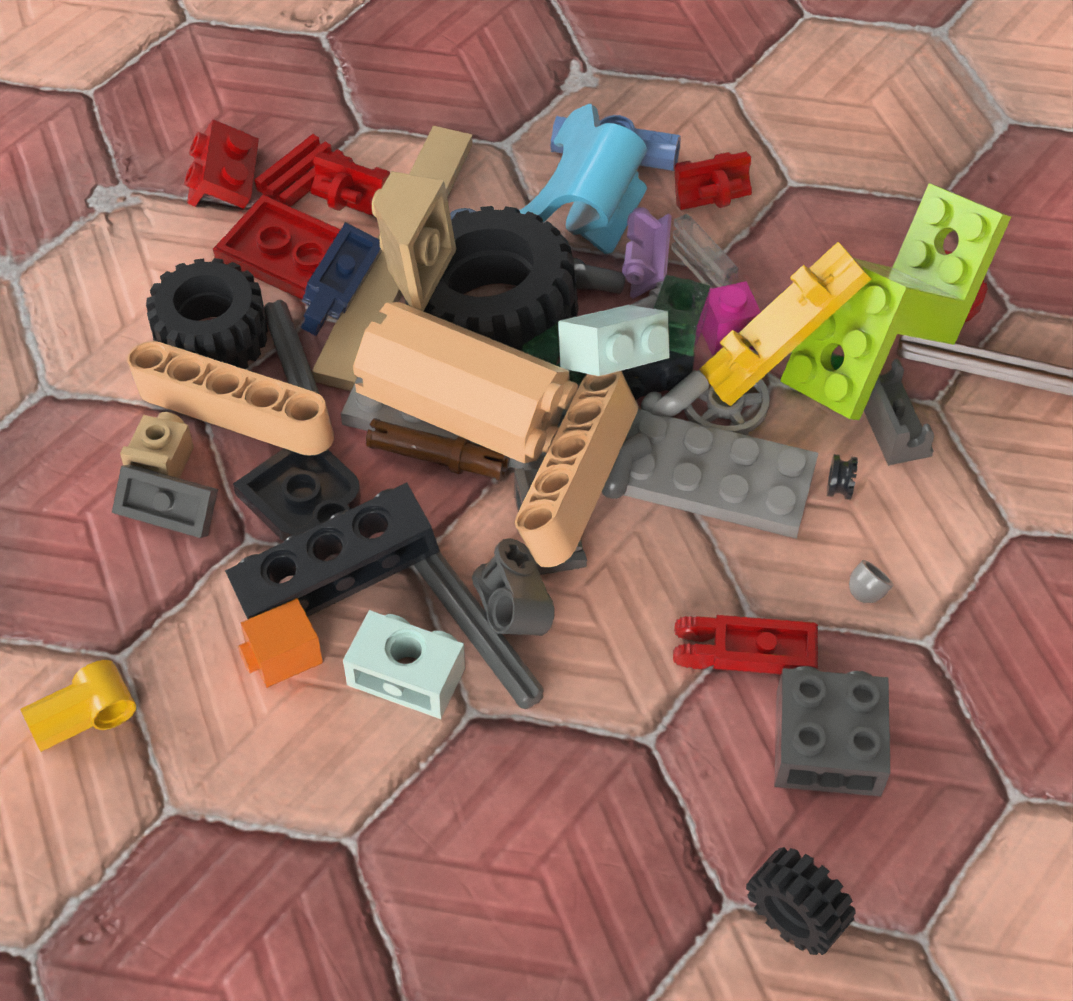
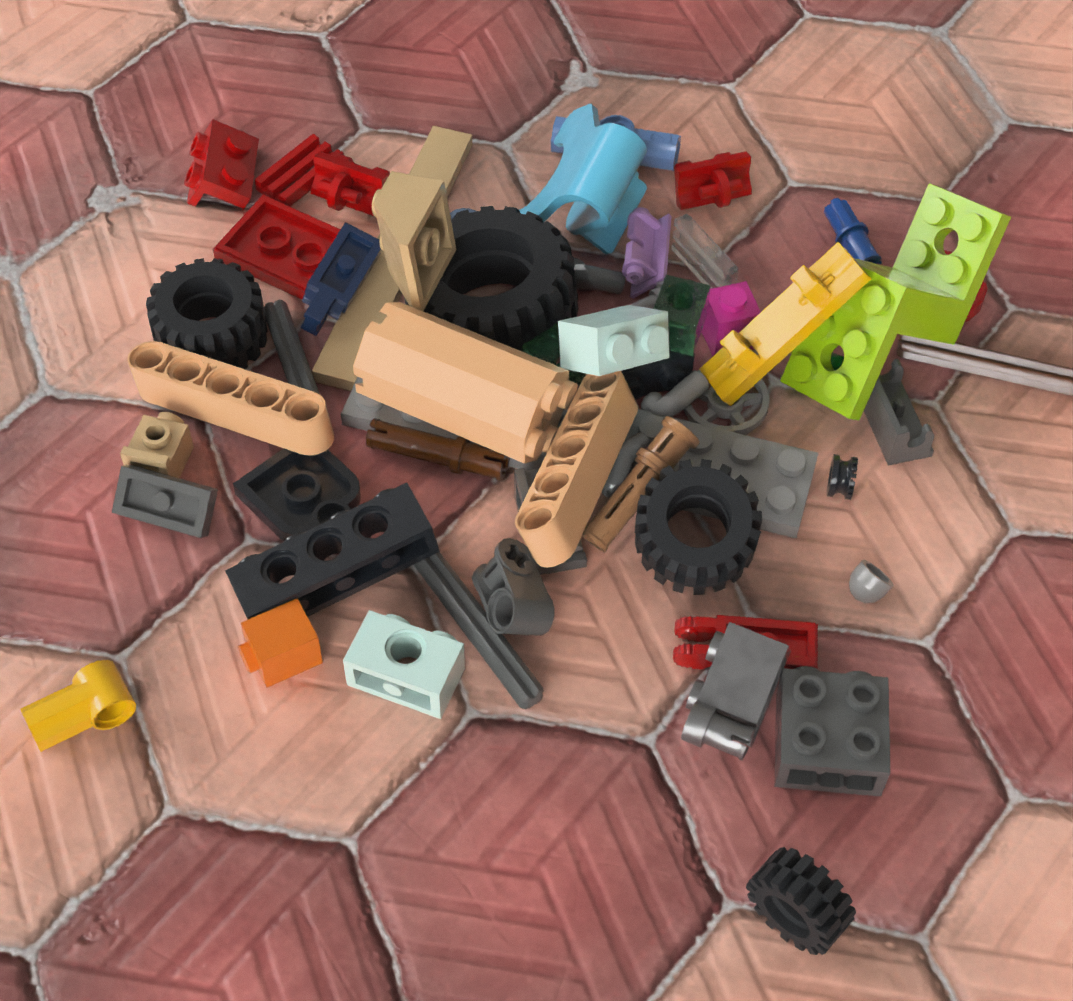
(664, 450): none -> medium nougat pin
(702, 489): none -> black tyre
(735, 690): none -> flat silver hinge
(850, 232): none -> blue axle

